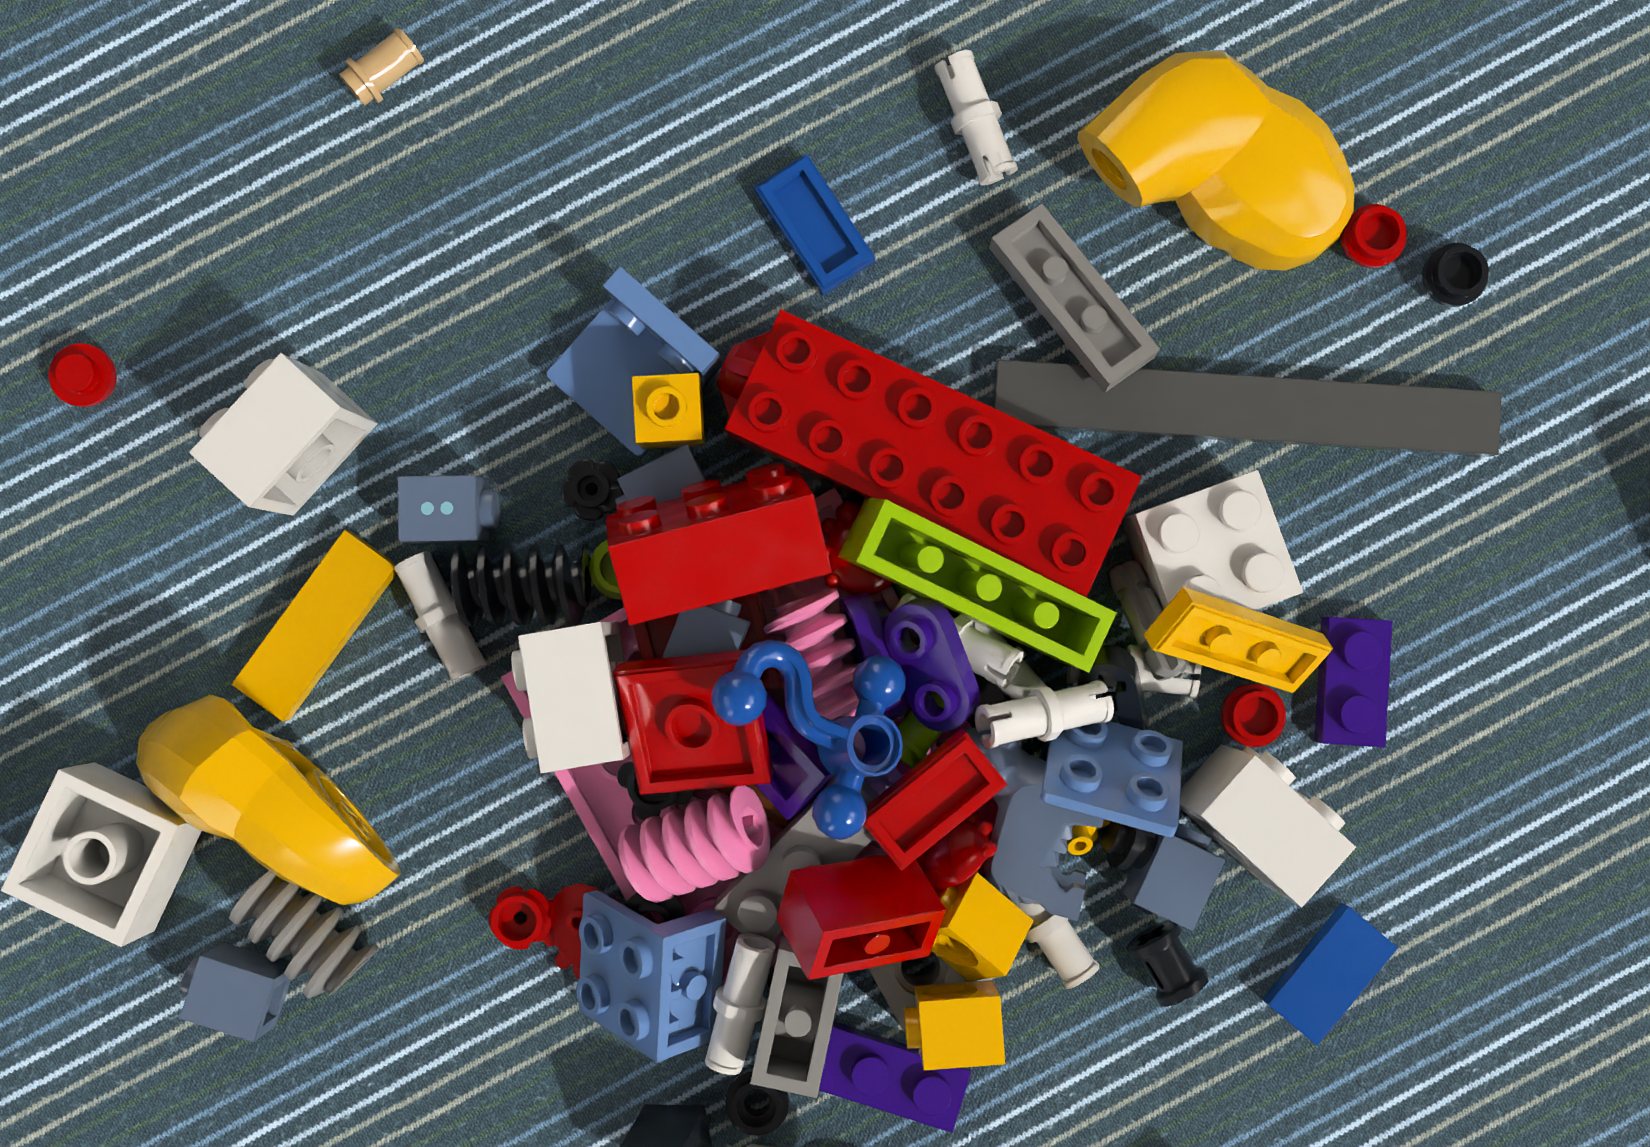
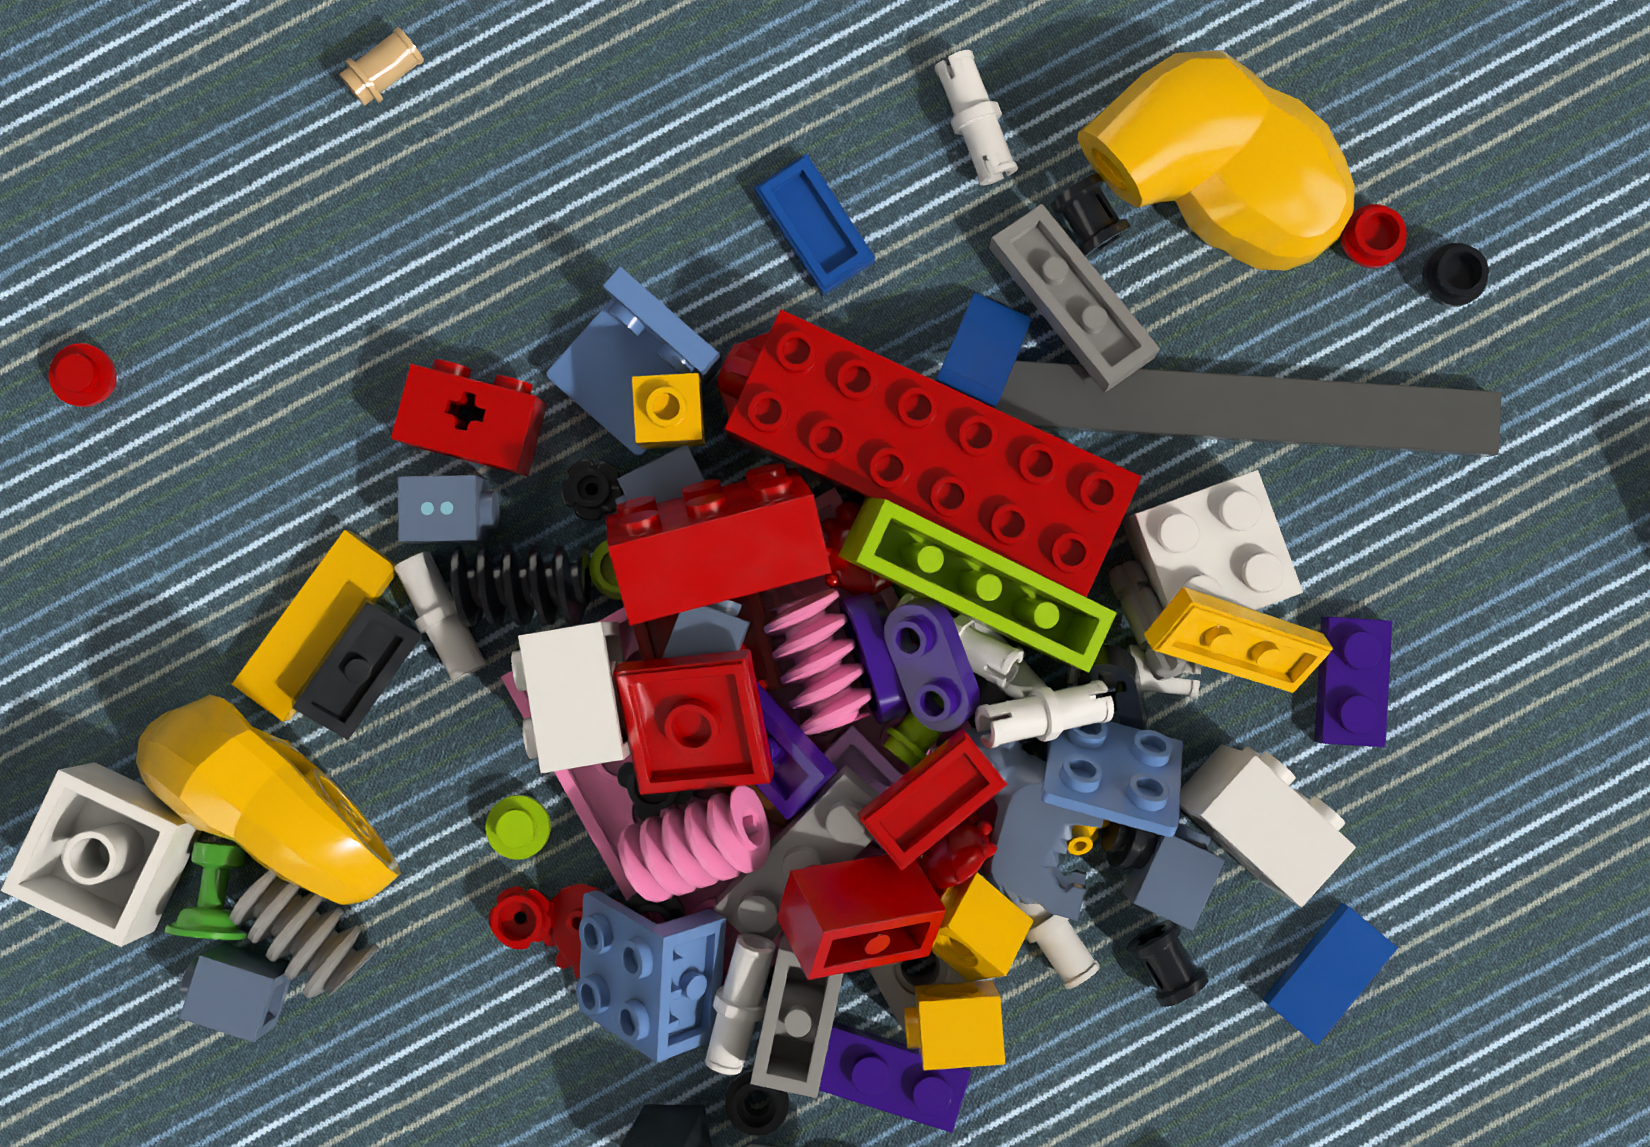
(210, 917): none -> bright green piece
(281, 436): white brick -> none
(356, 668): none -> black plate
(432, 413): none -> red brick
(518, 827): none -> lime plate
(878, 684): blue piece -> none
(984, 350): none -> blue tile
(1090, 215): none -> black bush
(1253, 715): red plate -> none

